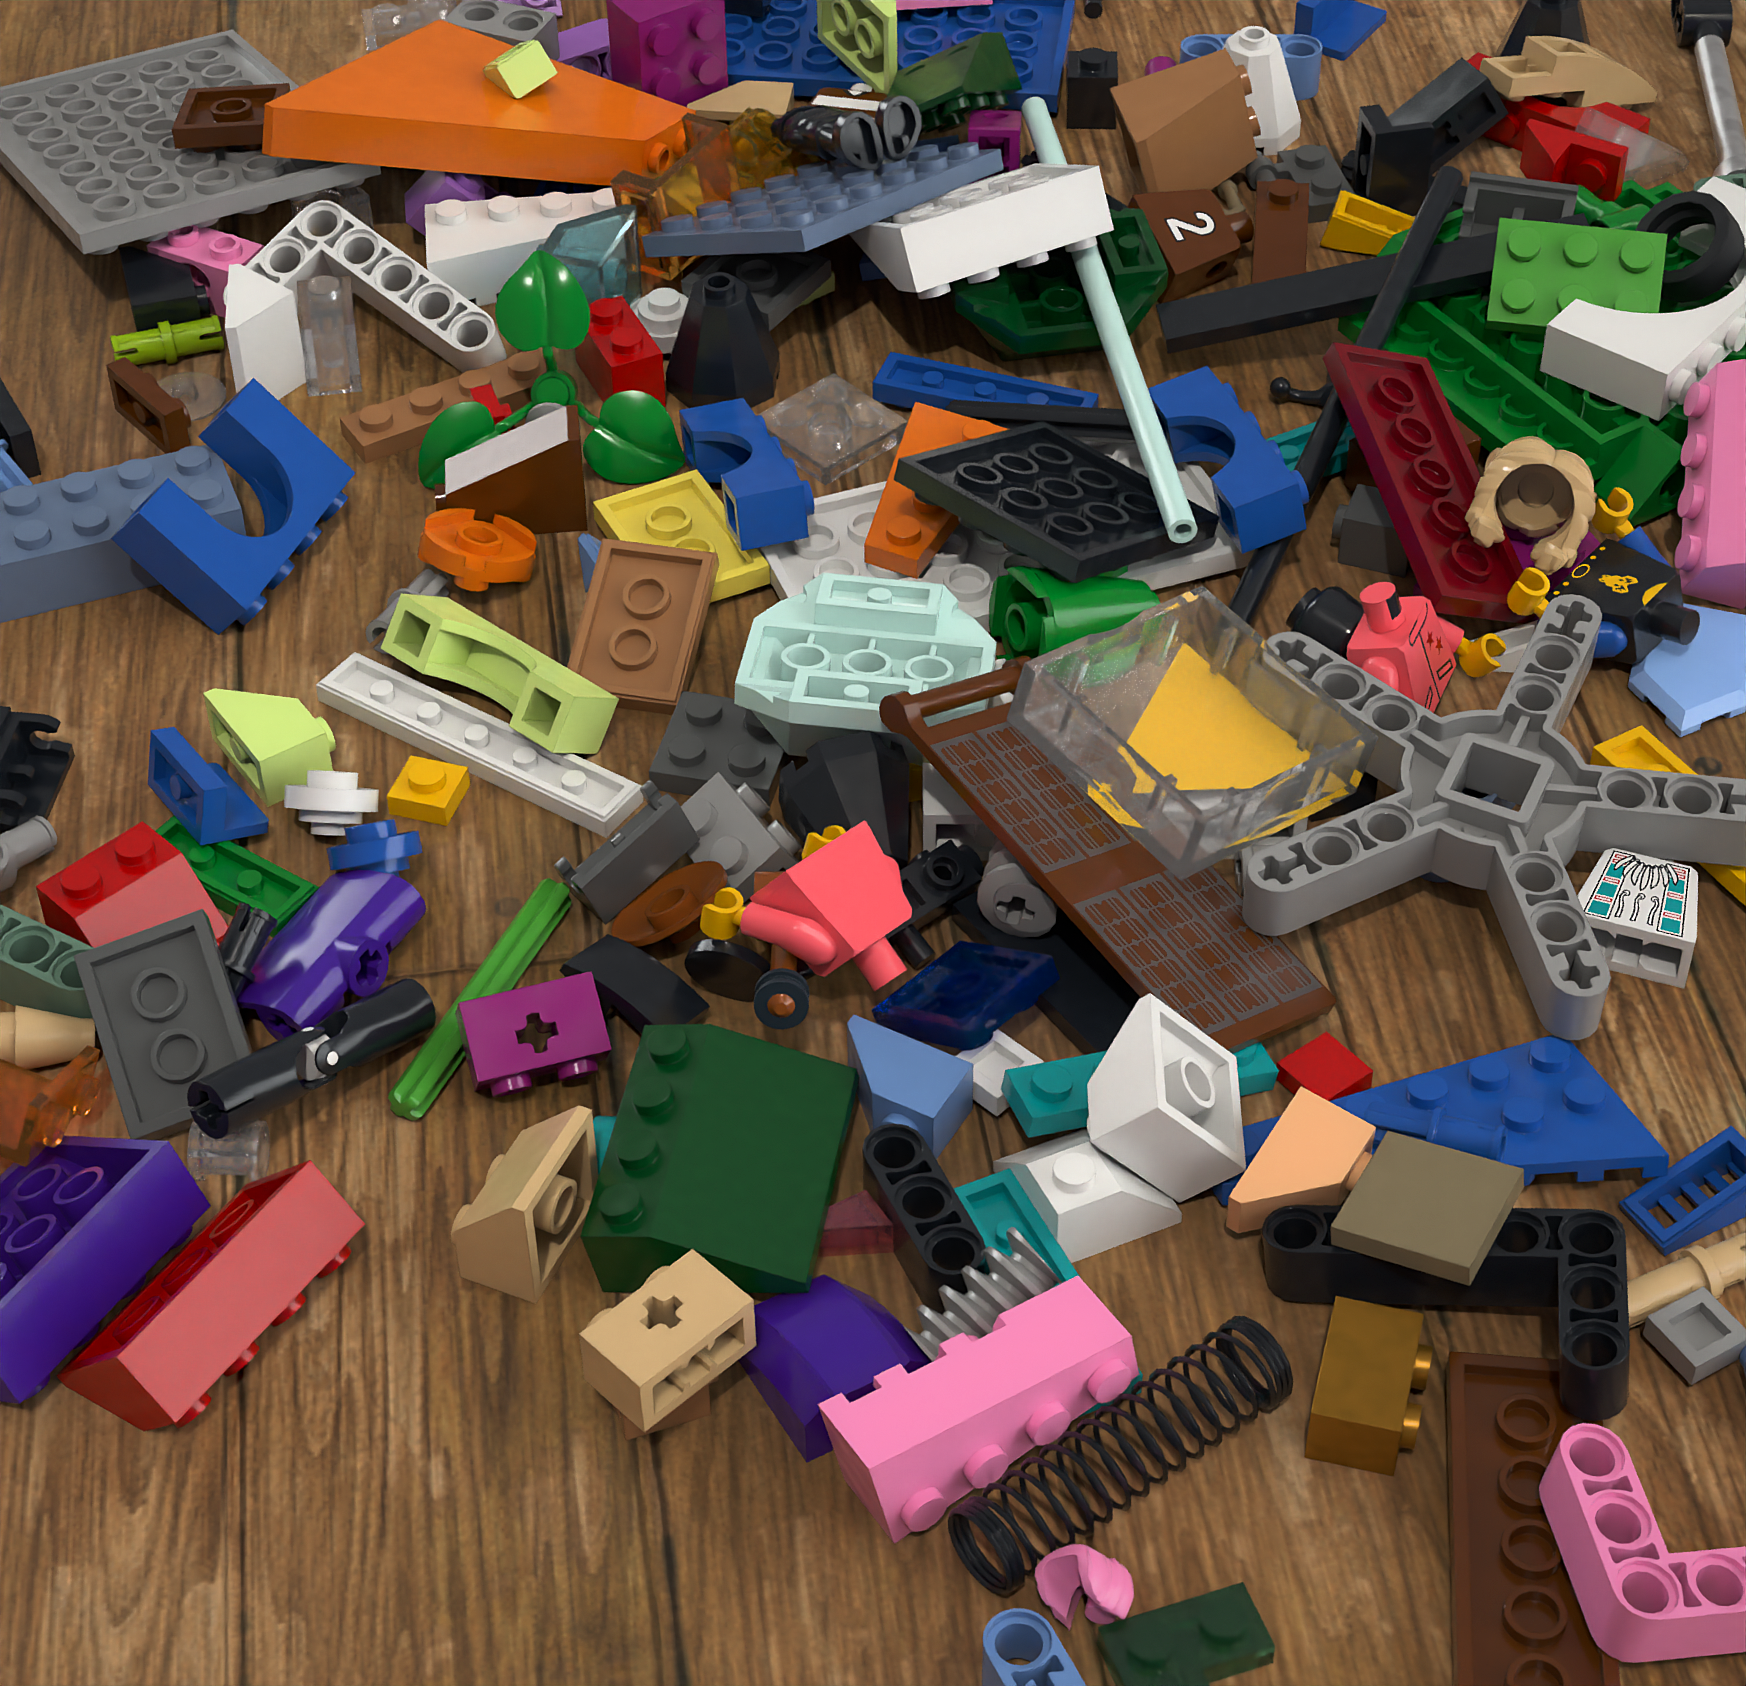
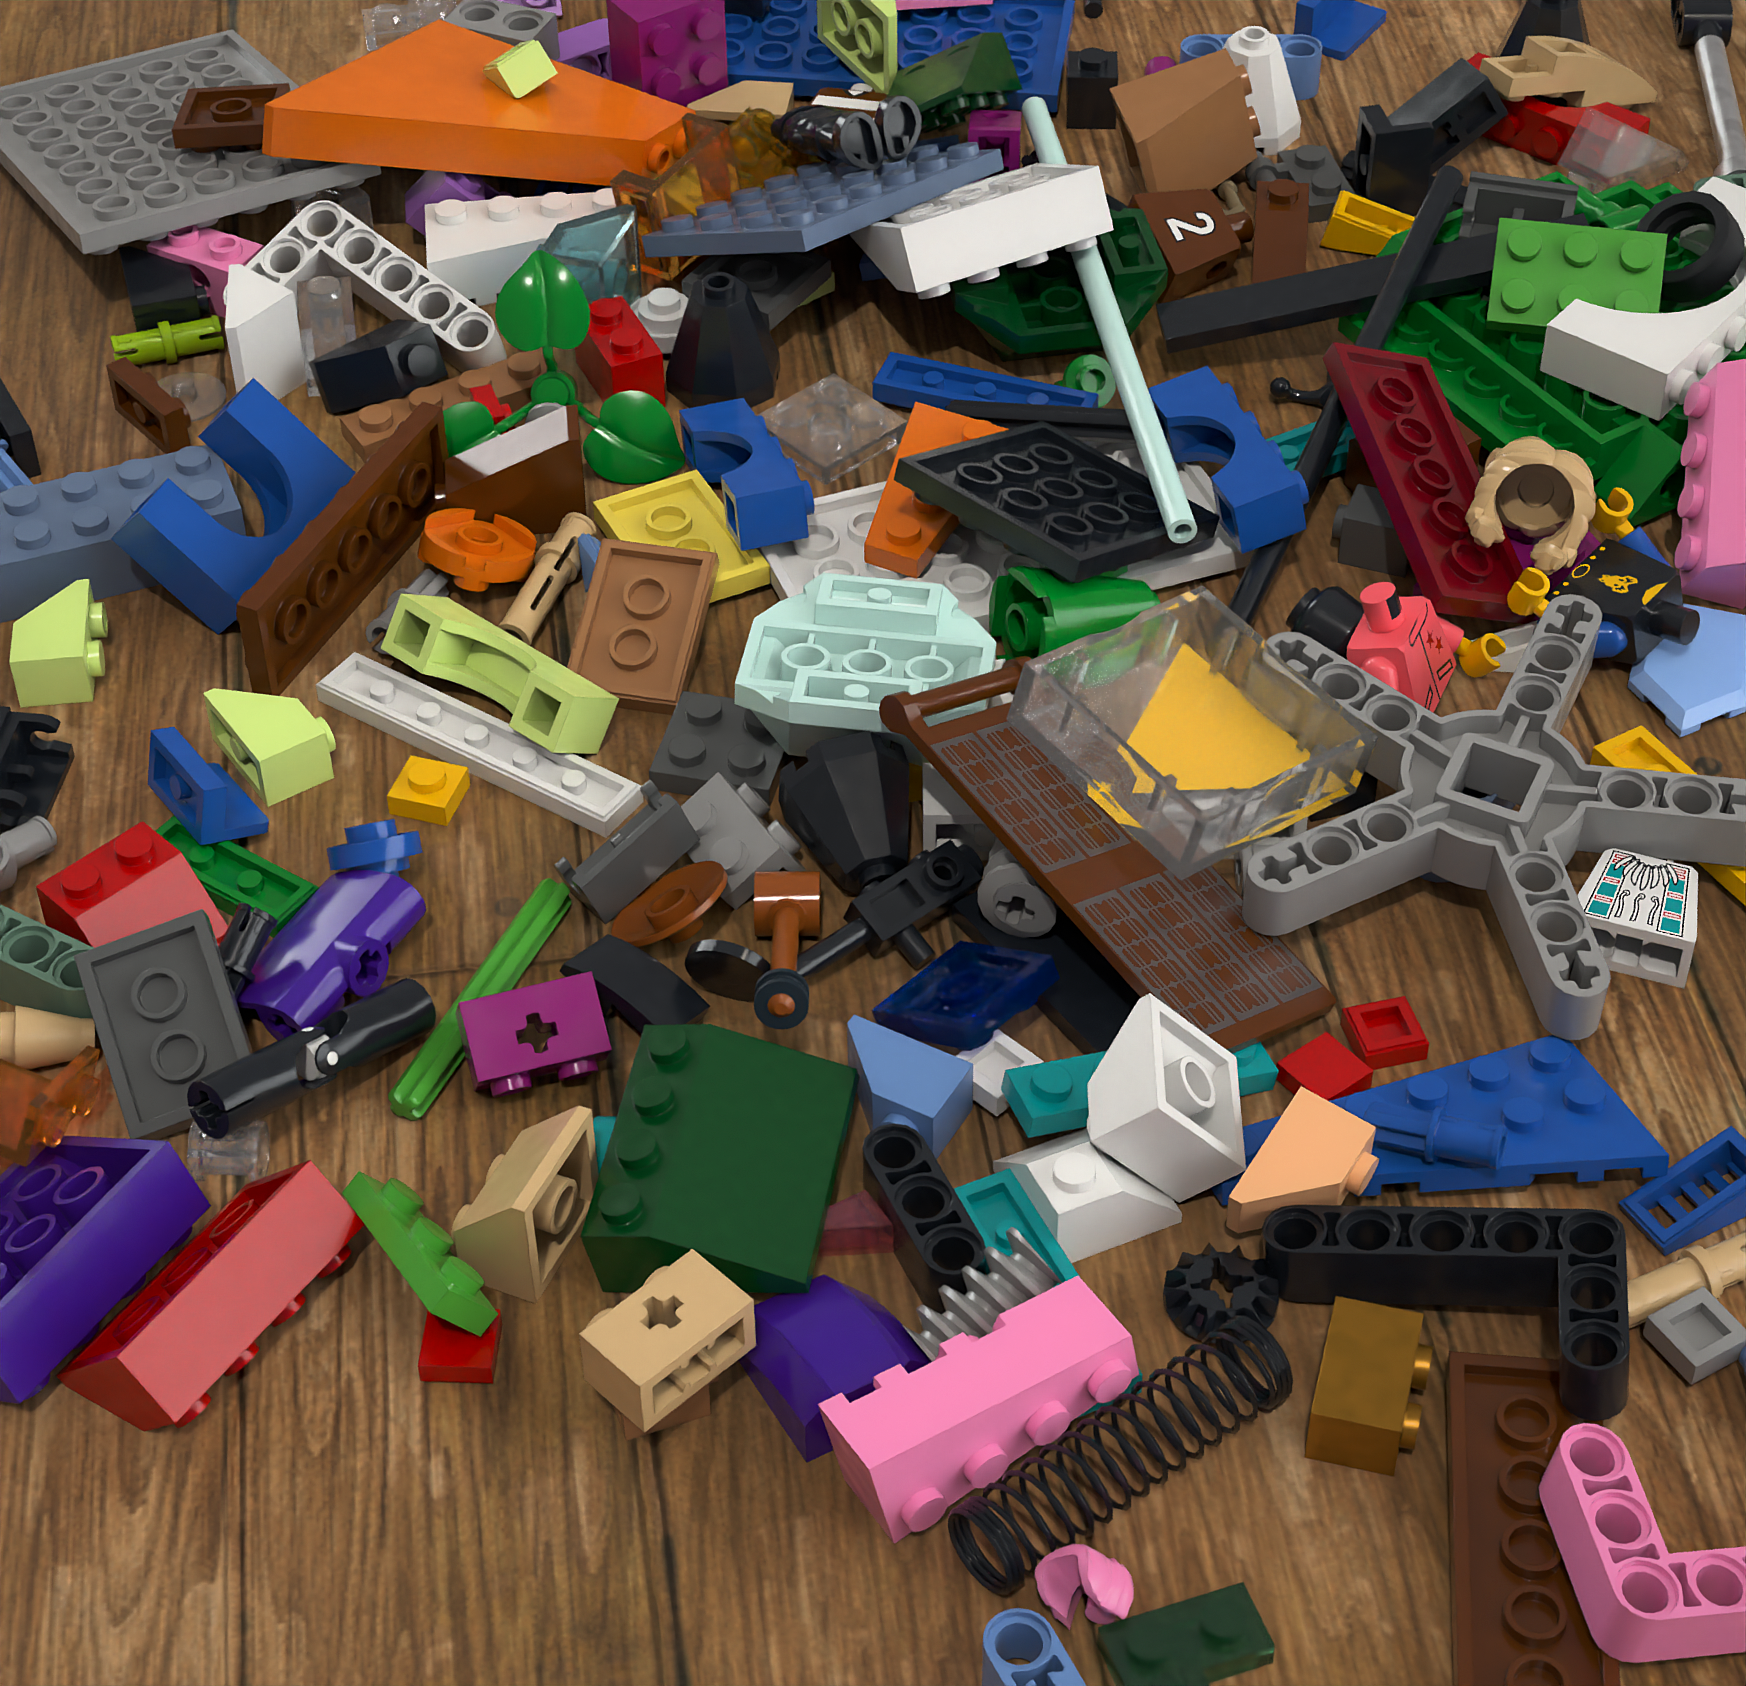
(58, 648): none -> yellowish green slope
(331, 801): white plate -> none
(342, 553): none -> reddish brown plate
(378, 366): none -> black slope
(421, 1252): none -> bright green plate
(457, 1354): none -> red tile
(521, 619): none -> tan pin
(825, 906): coral torso -> none
(1091, 375): none -> green plate
(1200, 1310): none -> black gear
(1384, 1033): none -> red tile
(1427, 1207): dark tan tile -> none
(1573, 159): red slope -> none

